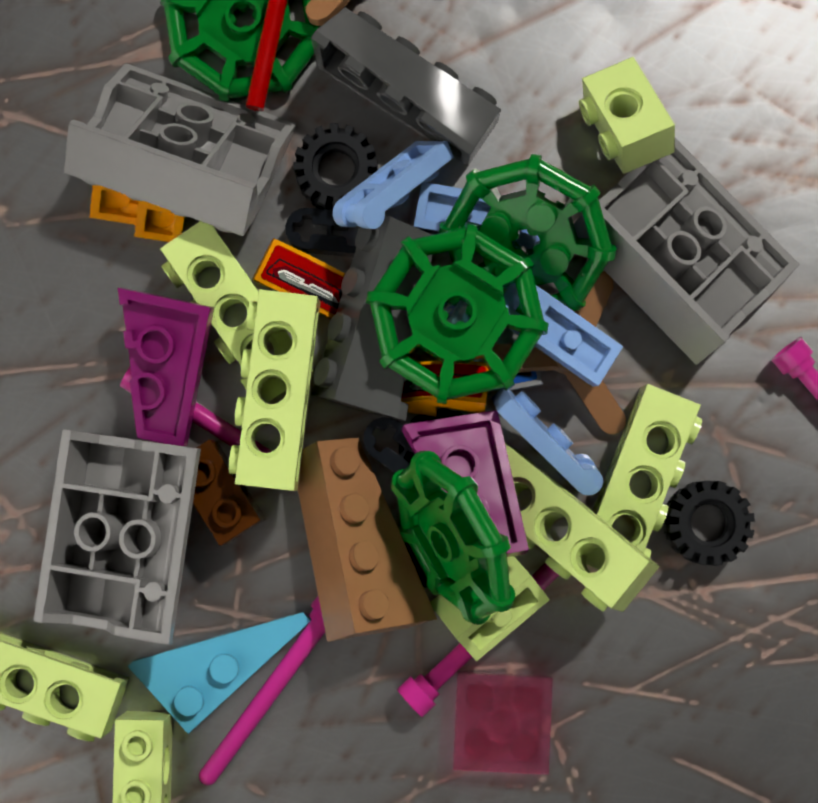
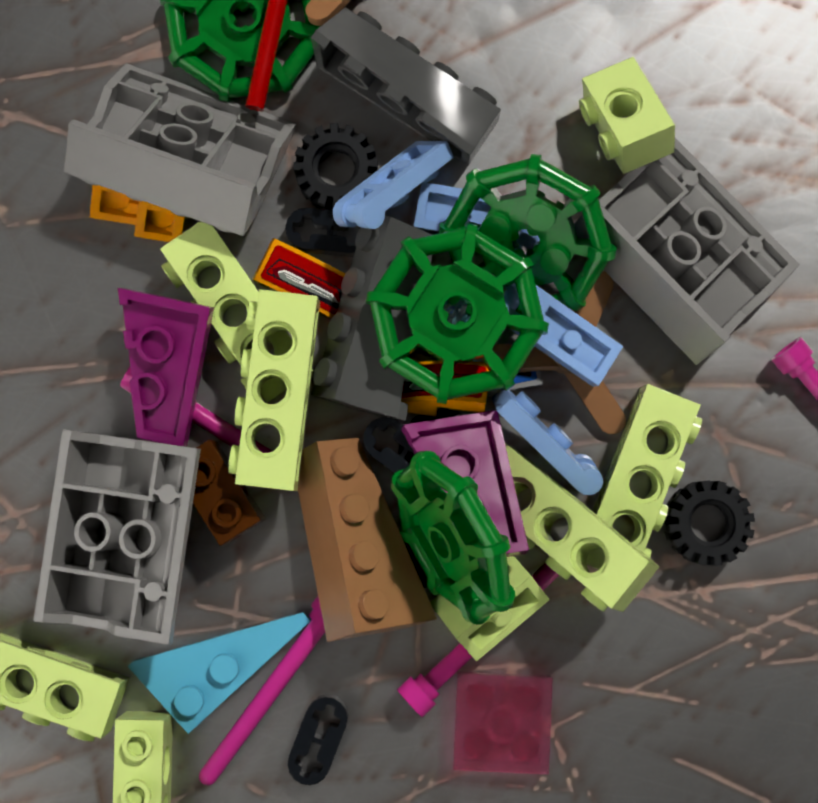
(307, 735): none -> black beam

